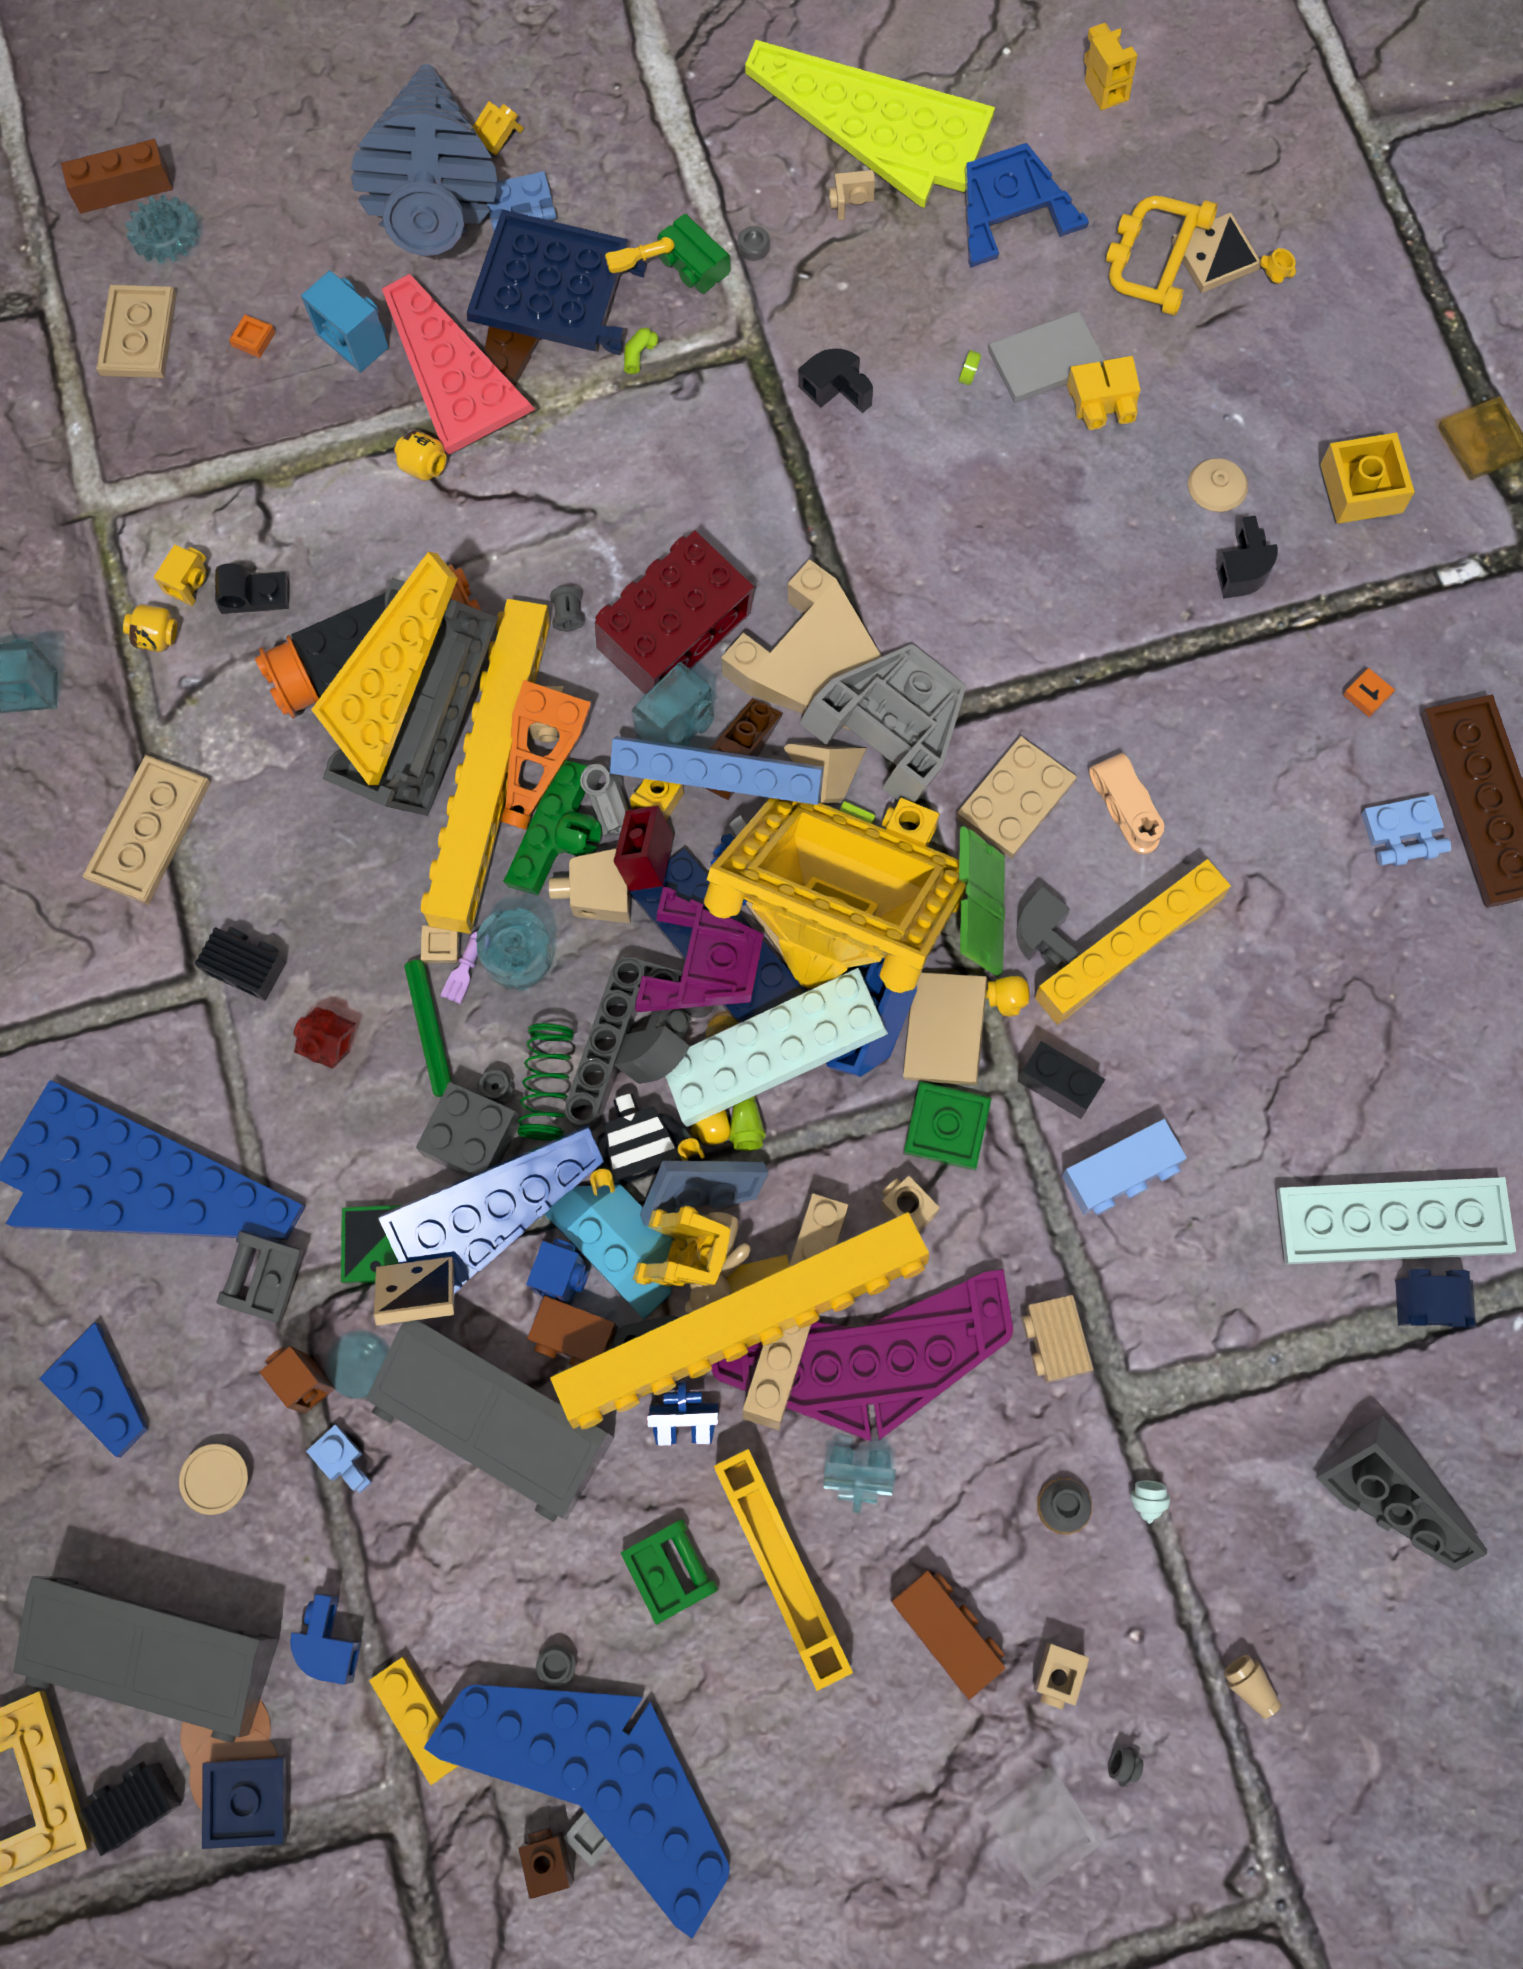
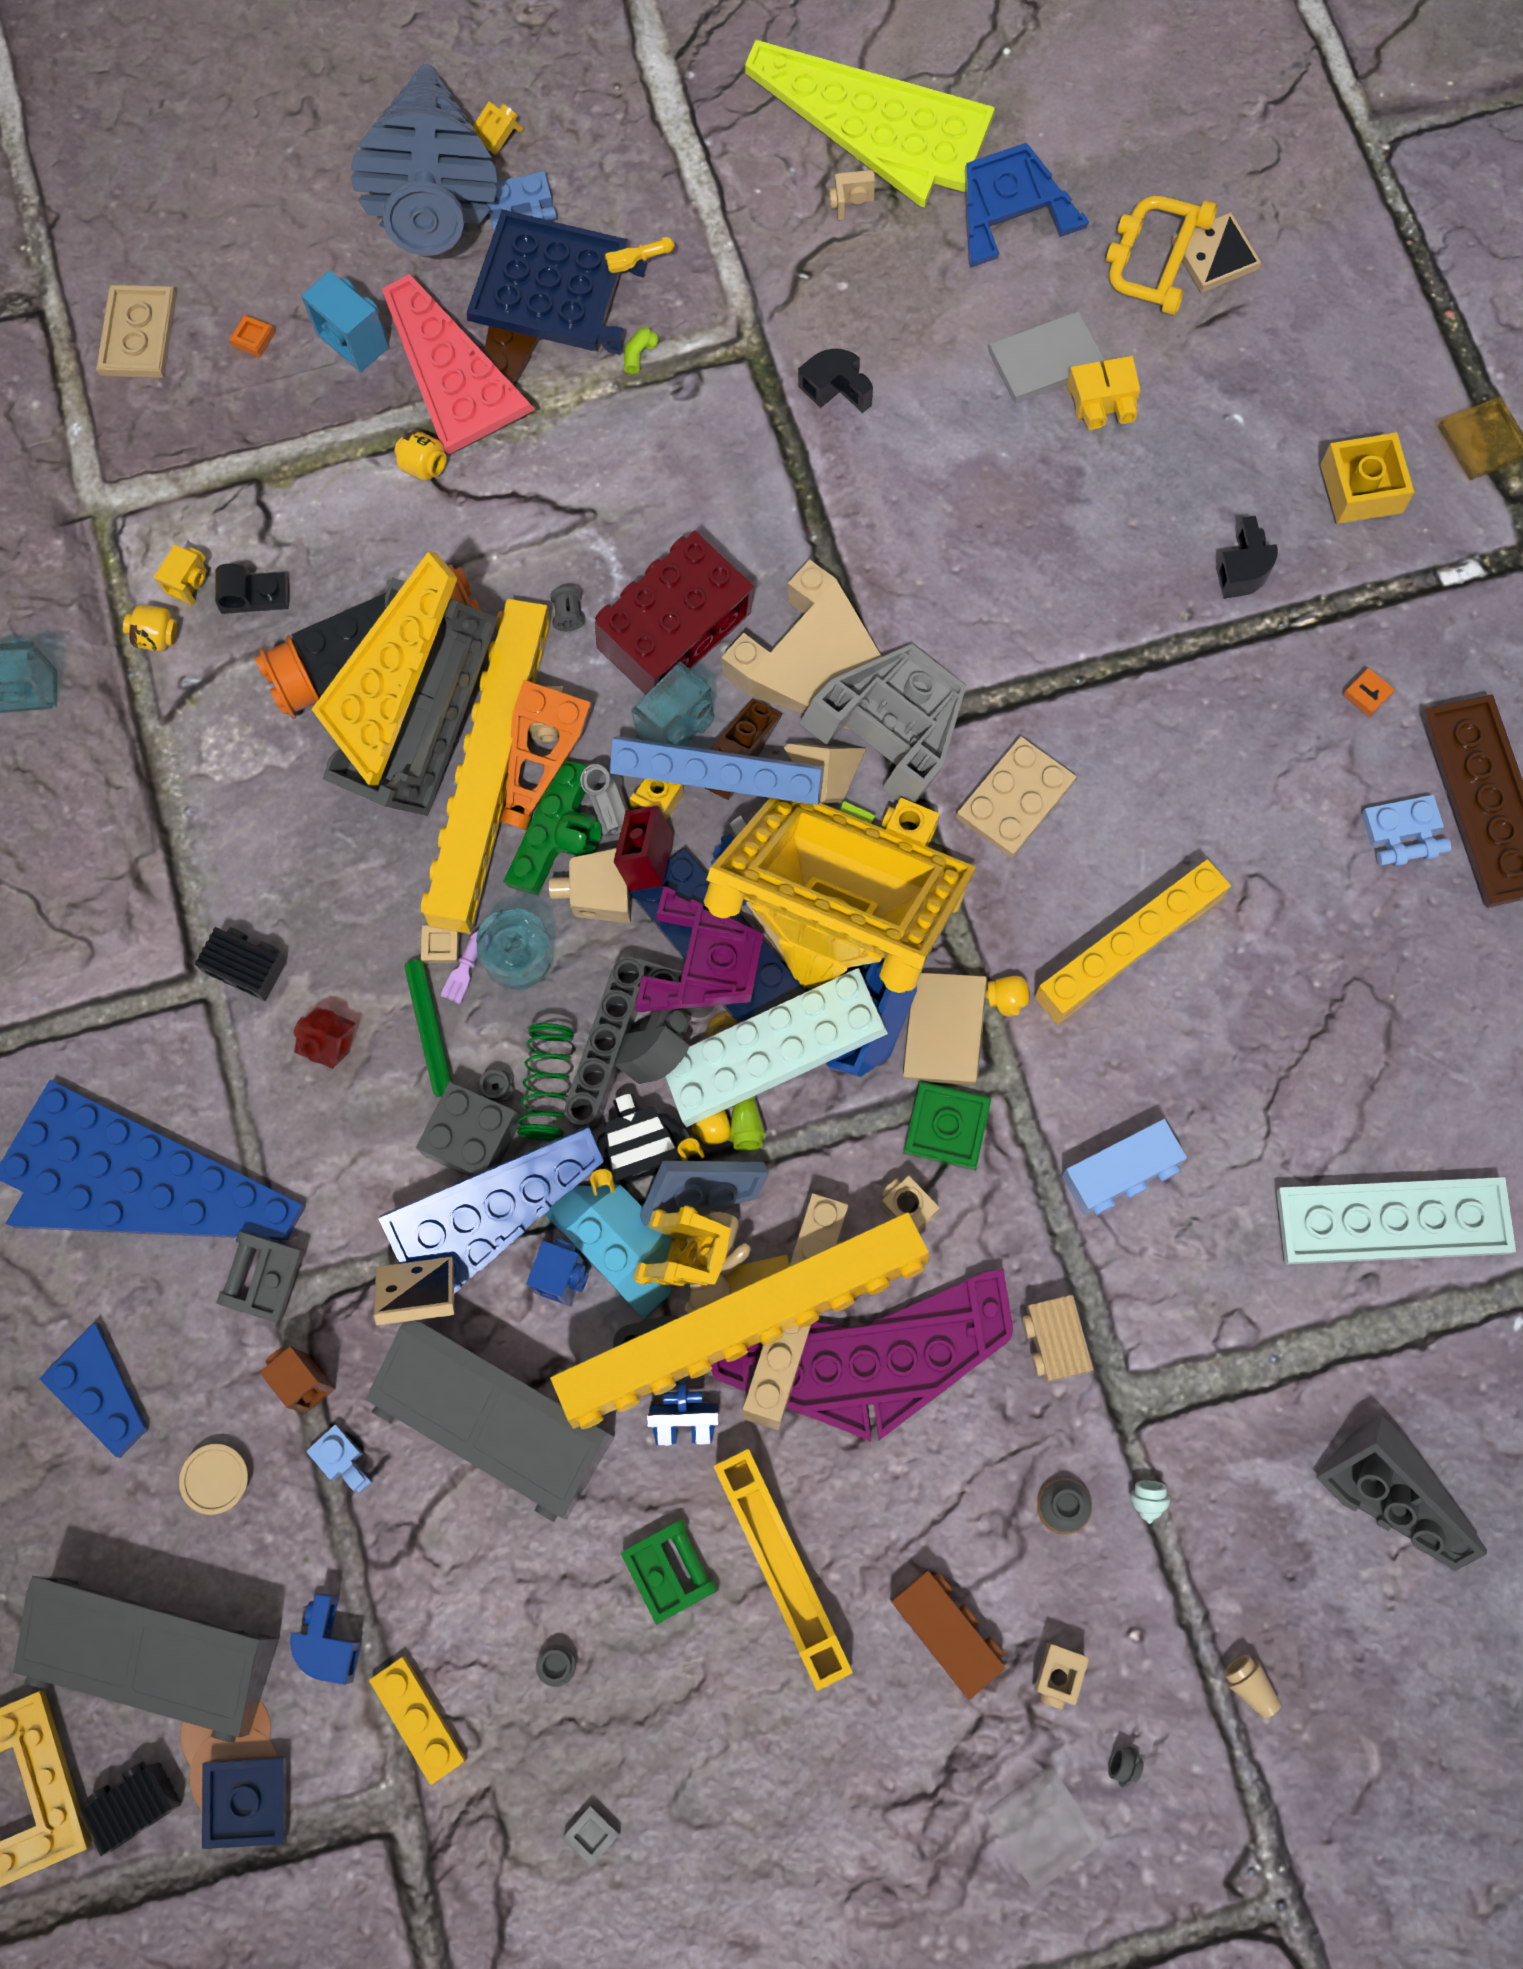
(116, 176): dark orange brick -> none
(146, 829): tan tile -> none
(162, 228): clear light blue gear -> none
(355, 1362): clear light blue piece -> none
(364, 1244): tile -> none
(545, 1863): reddish brown brick -> none
(570, 1332): dark orange brick -> none
(624, 1782): blue wing -> none
(695, 255): green brick -> none
(753, 243): flat silver tile -> none
(859, 1482): clear light blue hips -> none
(970, 367): lime tile -> none
(984, 911): bright green piece -> none
(1037, 930): dark grey brick -> none
(1061, 1080): black brick -> none
(1108, 67): yellow hips -> none
(1128, 803): light nougat piece -> none
(1218, 485): tan piece -> none
(1279, 265): yellow plate -> none
(1435, 1299): dark blue cylinder -> none

